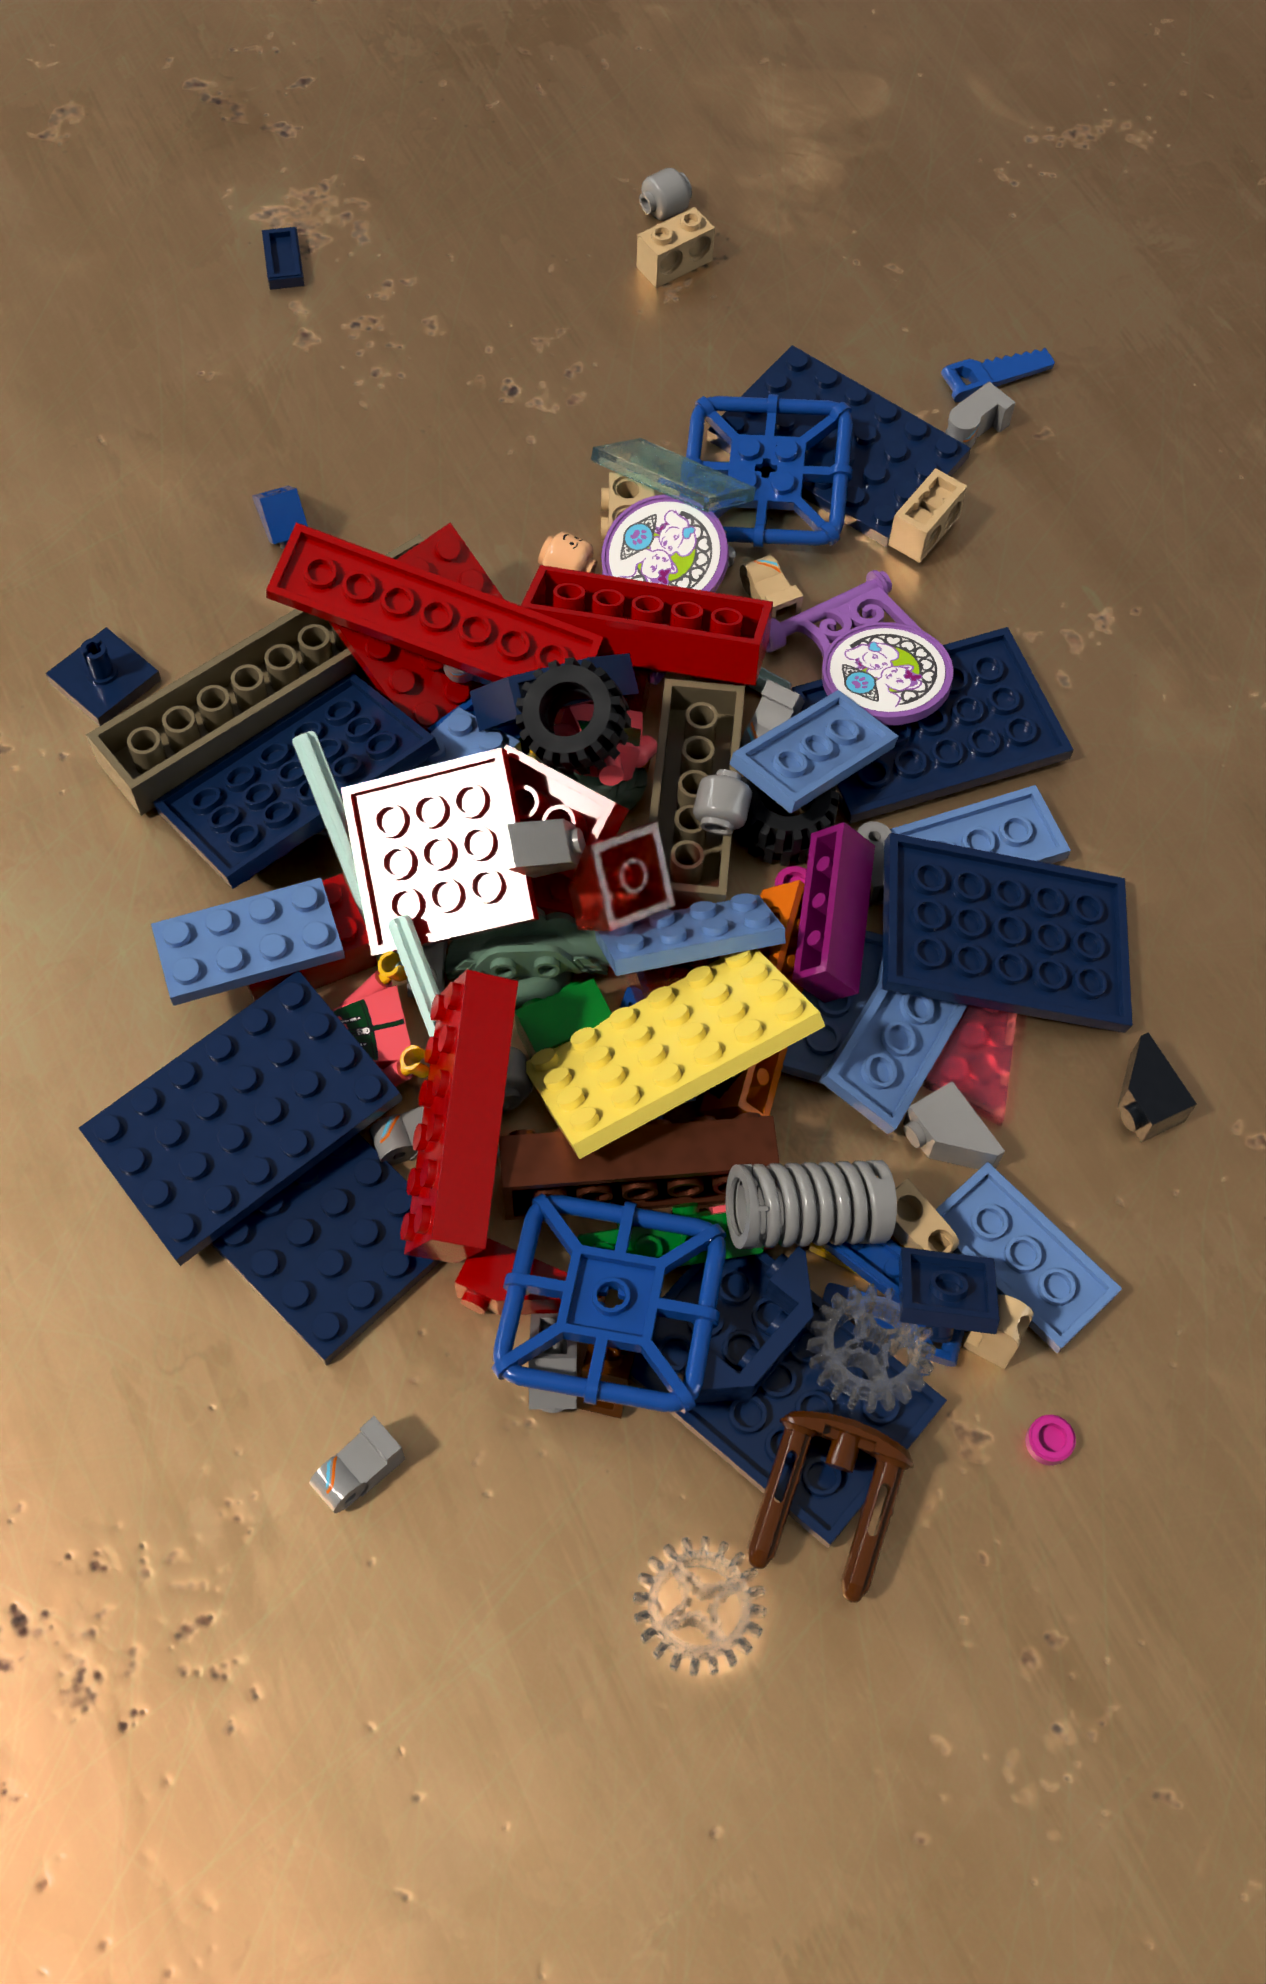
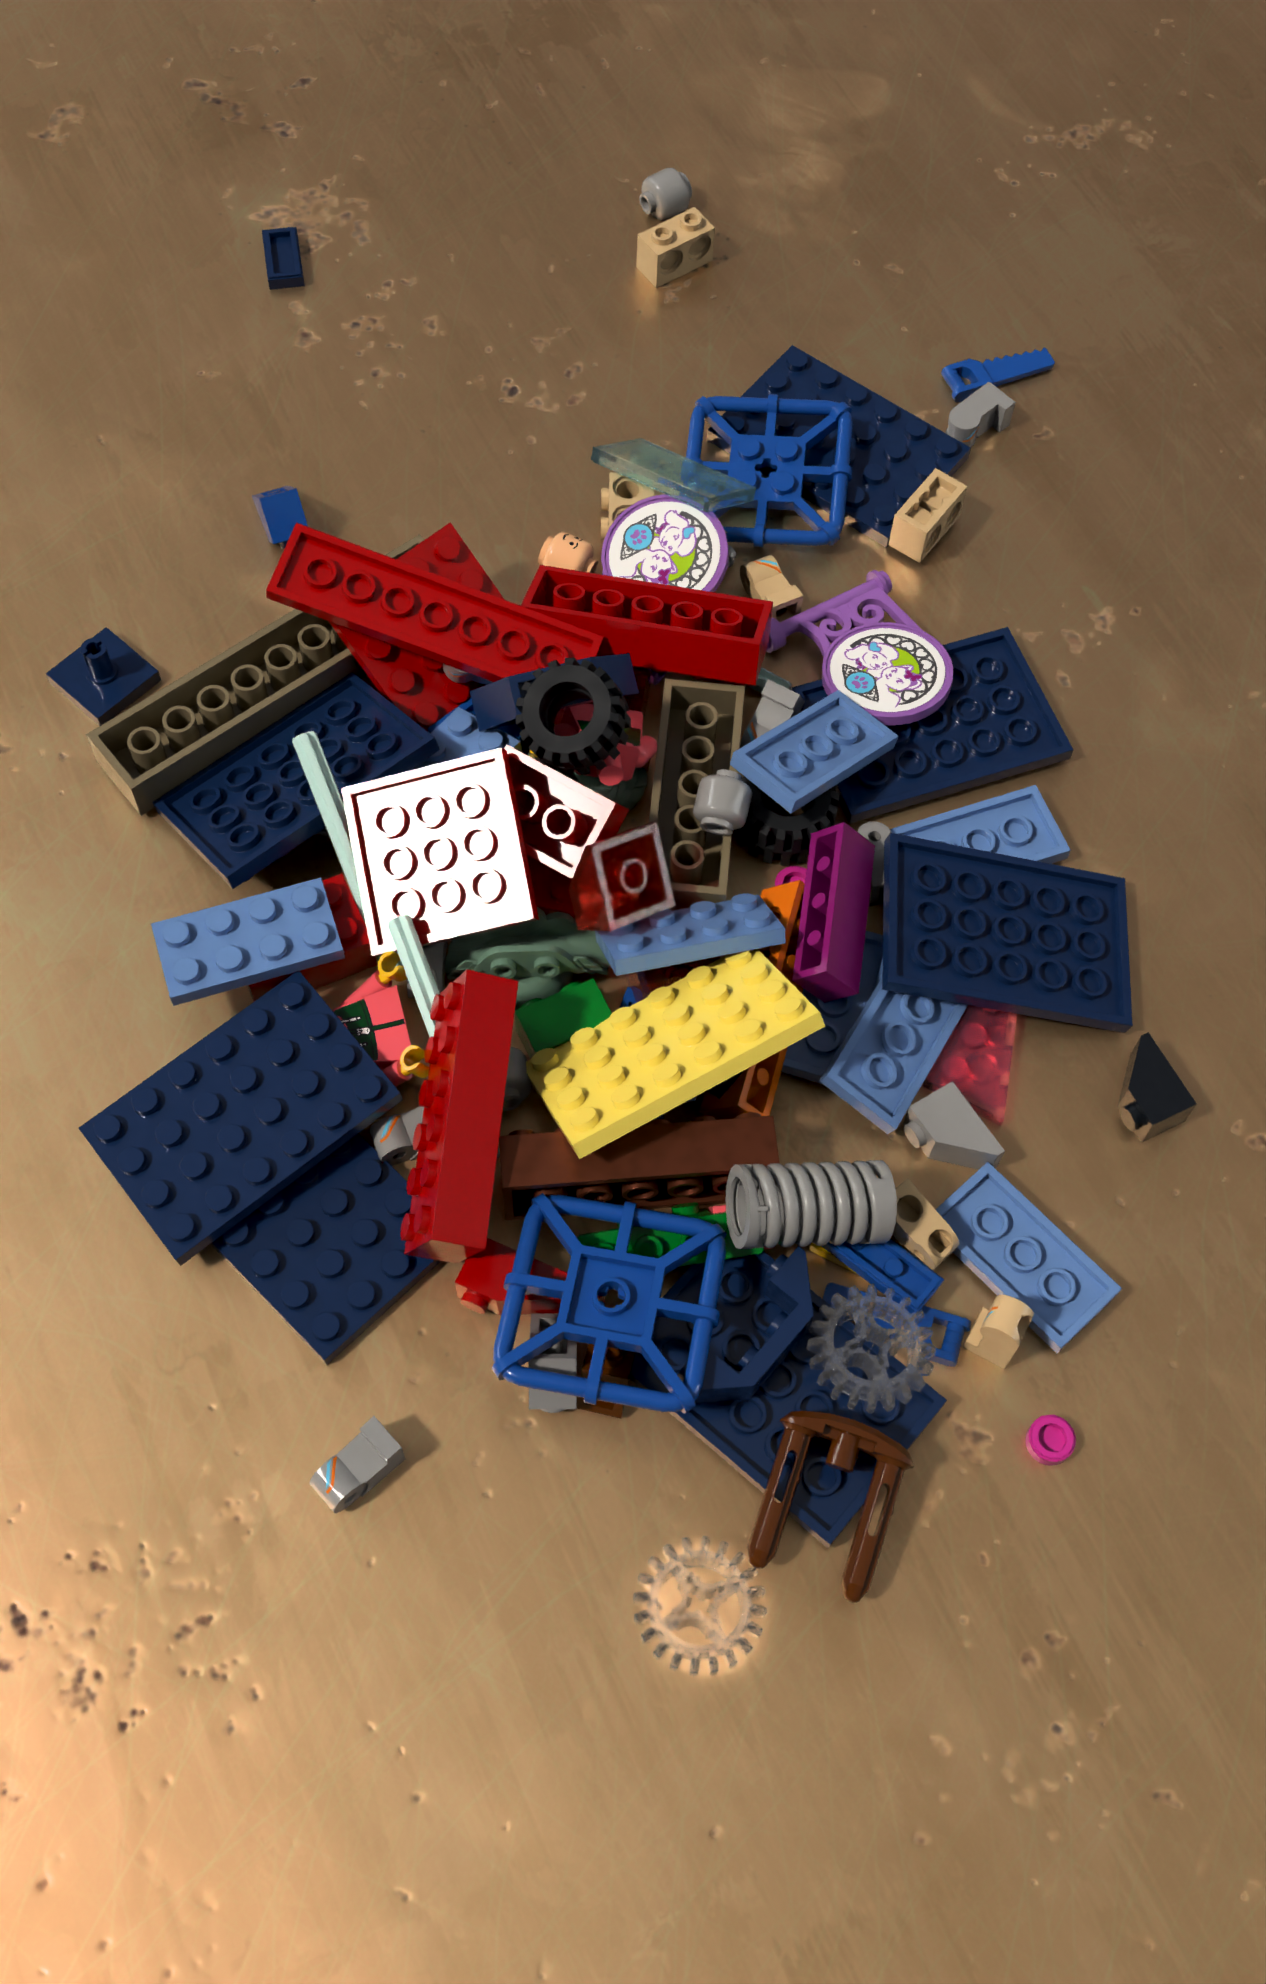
(541, 846): light grey slope -> none
(948, 1292): dark blue tile -> none

